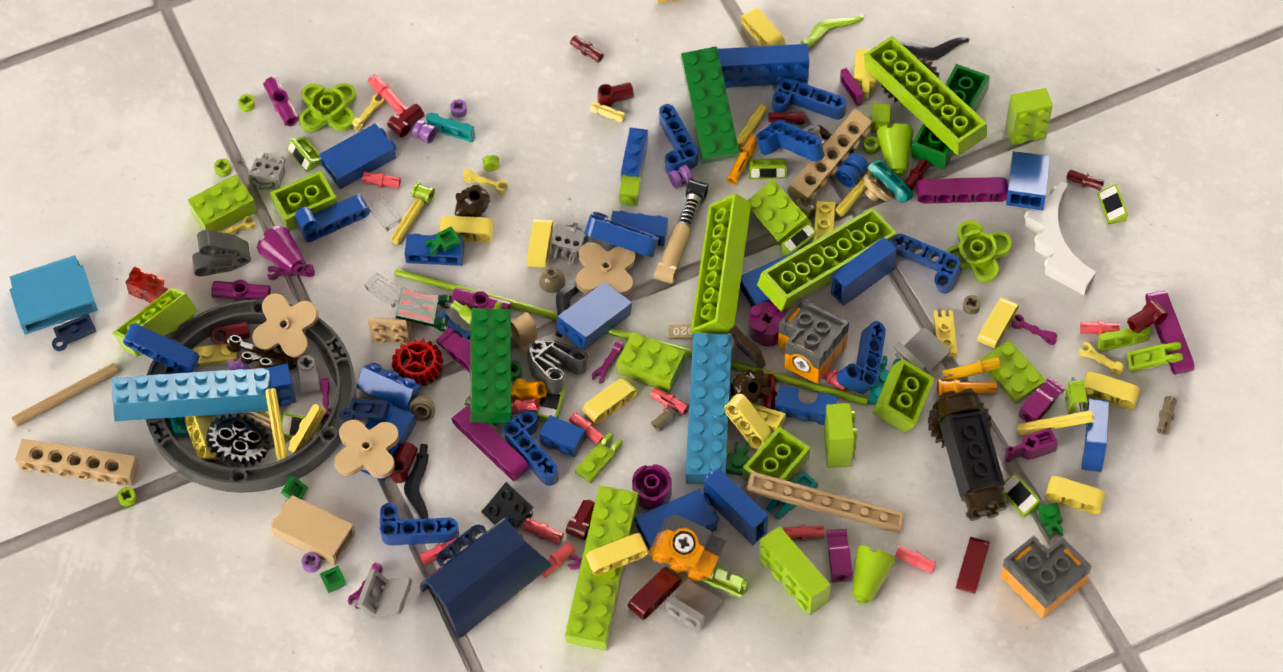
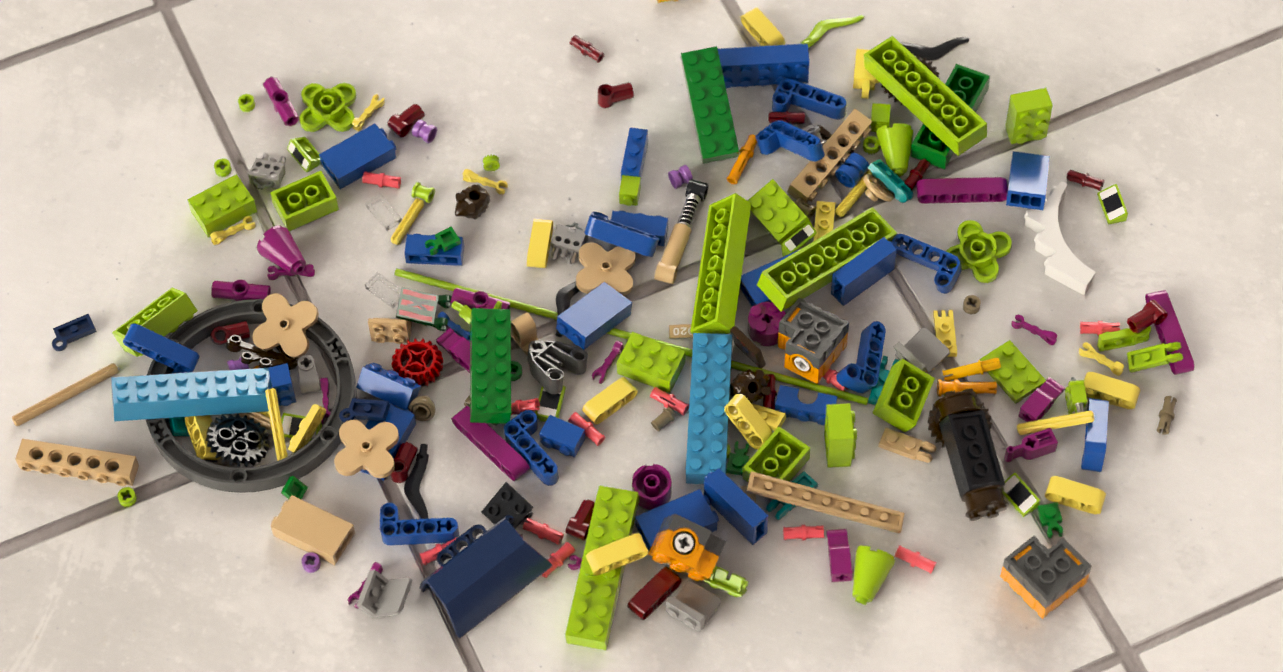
(51, 294): dark azure piece -> none
(145, 285): clear red hips -> none
(214, 355): light yellow hinge -> none
(219, 253): dark grey connector -> none
(330, 219): blue beam -> none
(333, 579): green plate -> none
(384, 91): coral pin -> none
(451, 128): teal hinge -> none
(460, 104): medium lavender bush -> none
(470, 228): light yellow beam -> none
(526, 390): light orange piece -> none
(552, 280): dark tan brick -> none
(598, 458): lime hinge -> none
(607, 111): light yellow axle -> none
(679, 139): blue beam -> none
(751, 124): light yellow axle -> none
(768, 168): lime slope -> none
(794, 571): lime brick -> none
(851, 87): magenta tile -> none
(906, 445): none -> tan hinge
(972, 565): dark red beam -> none
(997, 323): light yellow beam -> none

